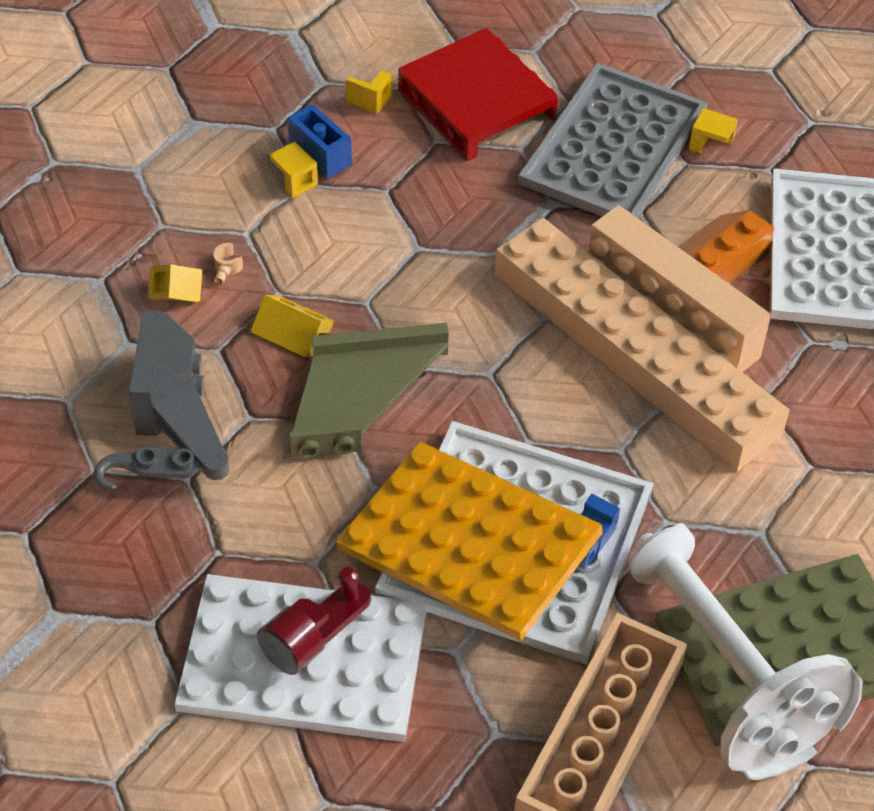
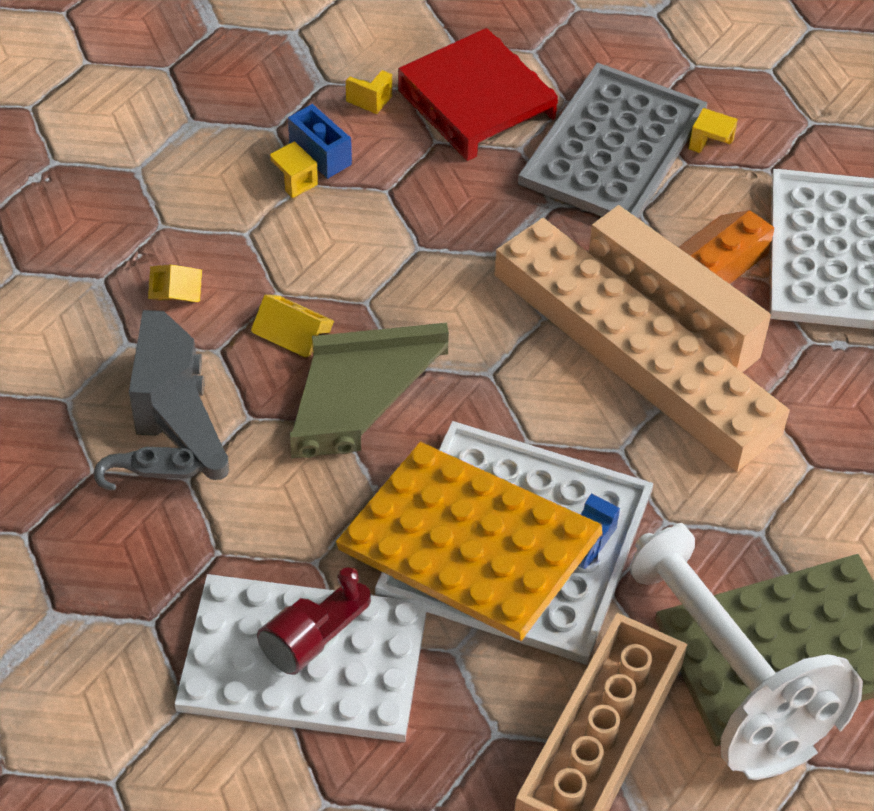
(223, 267): light nougat piece -> none

